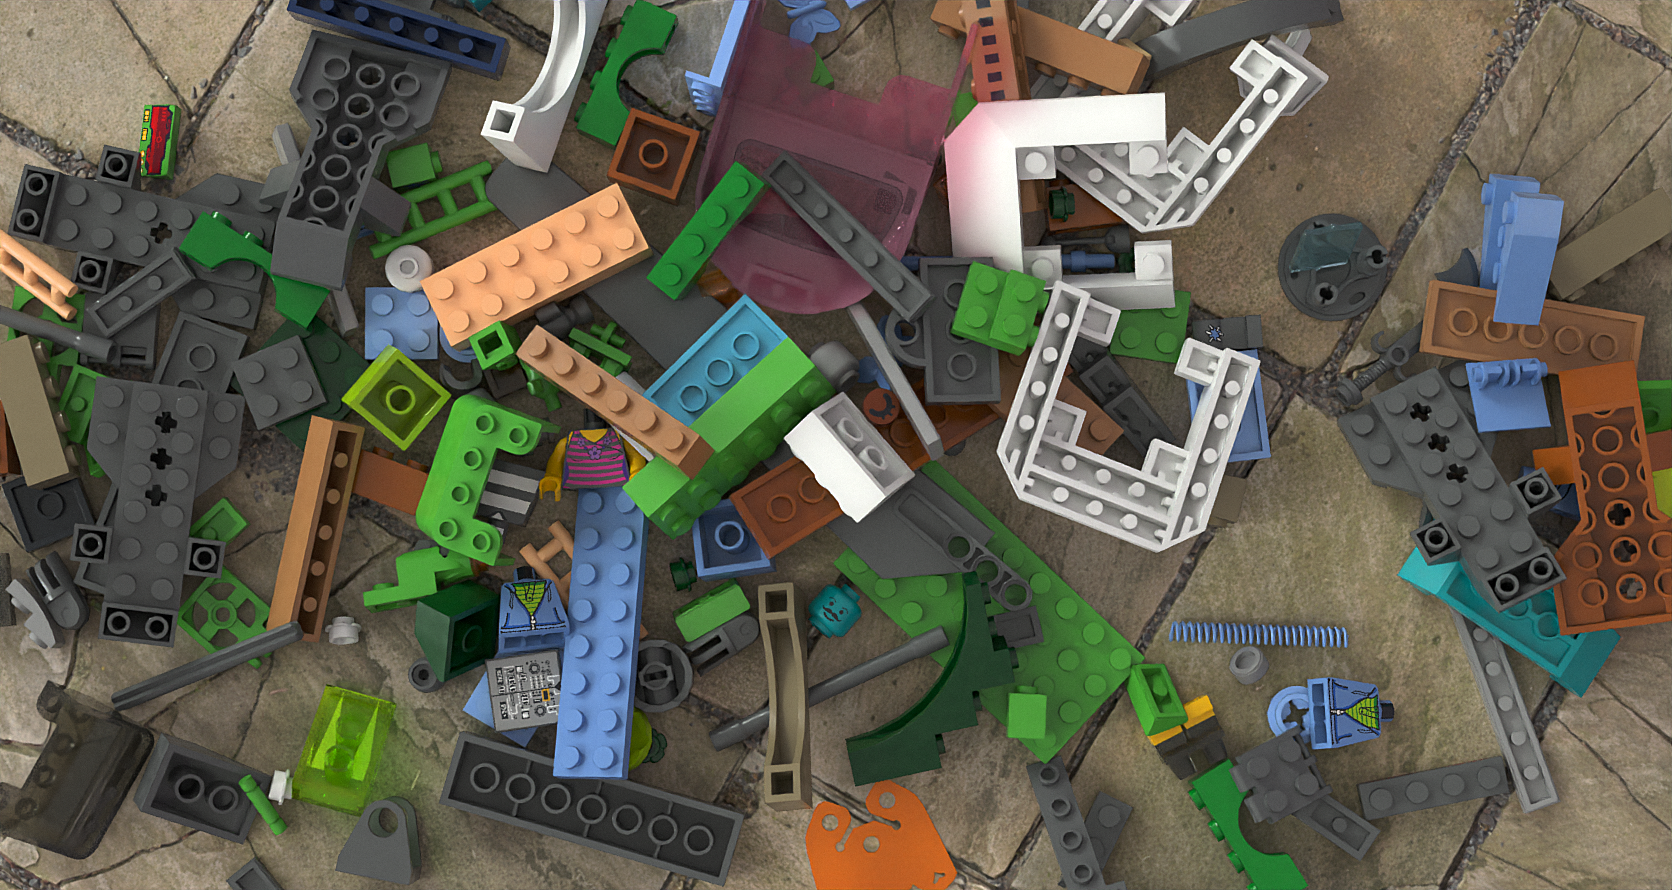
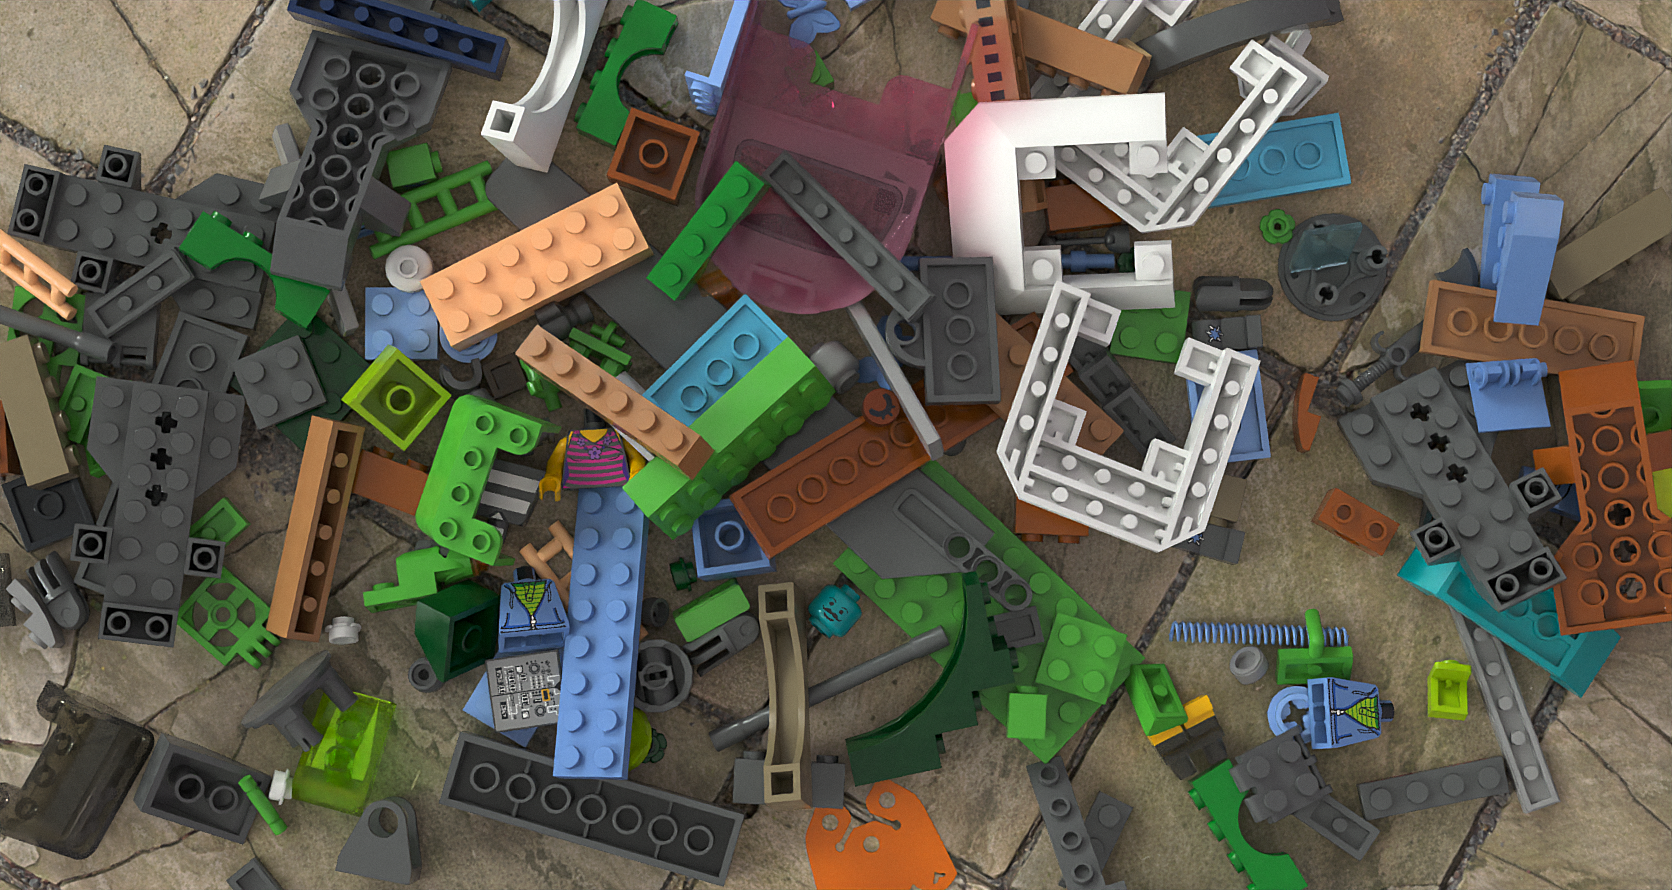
(159, 140): slope -> none
(207, 666): dark grey axle -> none
(284, 700): none -> dark grey piece
(500, 350): bright green brick -> none
(654, 612): none -> dark grey hinge
(826, 773): none -> dark grey brick
(848, 456): white slope -> none
(1000, 308): bright green plate -> none
(1035, 522): none -> dark orange brick
(1061, 204): dark green plate -> none
(1080, 658): none -> bright green plate
(1216, 544): none -> dark grey leg
(1231, 293): none -> dark grey arm
(1275, 236): none -> bright green plate
(1289, 161): none -> medium azure plate
(1304, 422): none -> dark orange slope
(1317, 661): none -> bright green plate
(1355, 522): none -> dark orange brick
(1448, 690): none -> lime bracket

